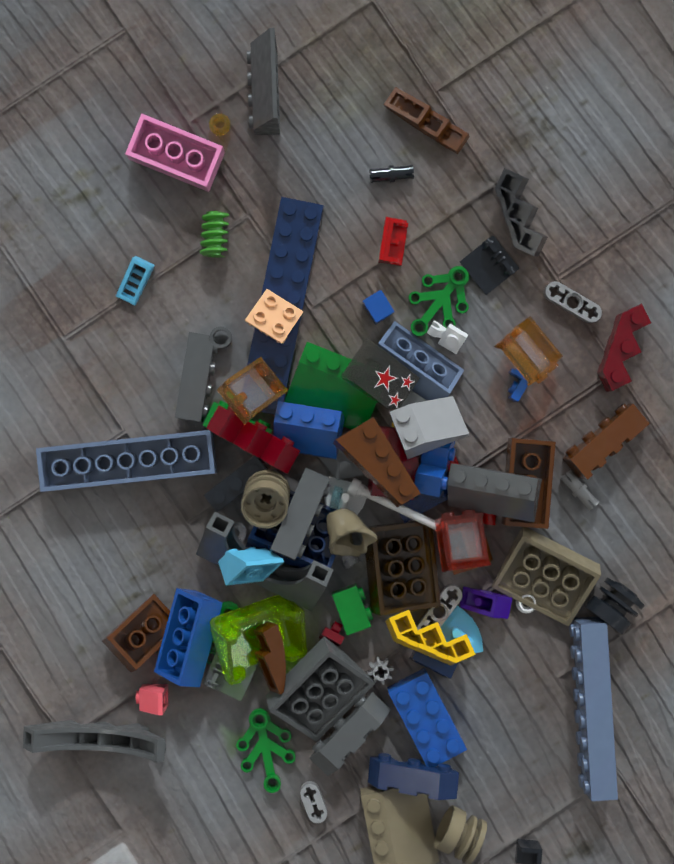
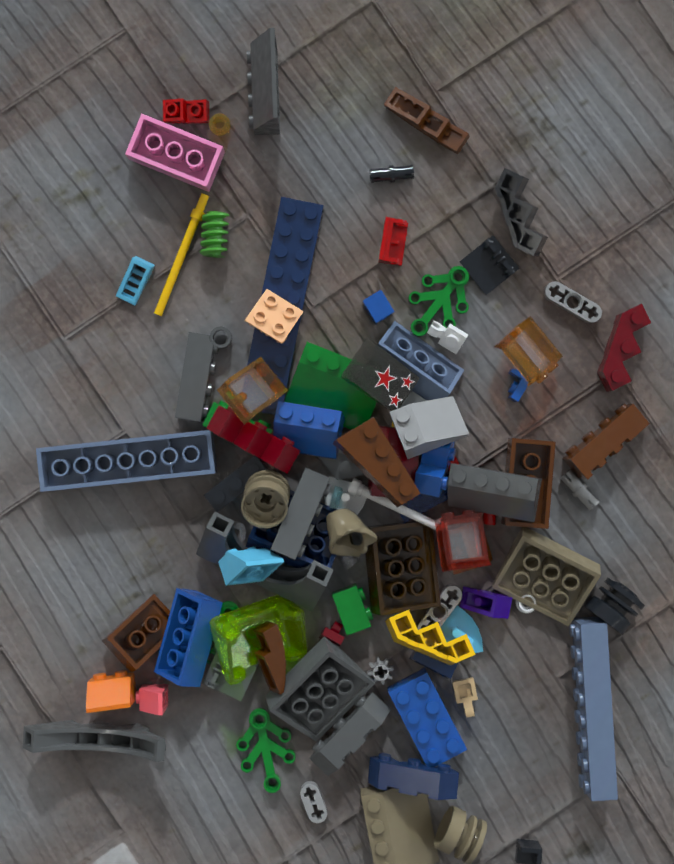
(110, 691): none -> orange slope
(185, 111): none -> red slope
(196, 216): none -> yellow bar
(465, 693): none -> tan plate

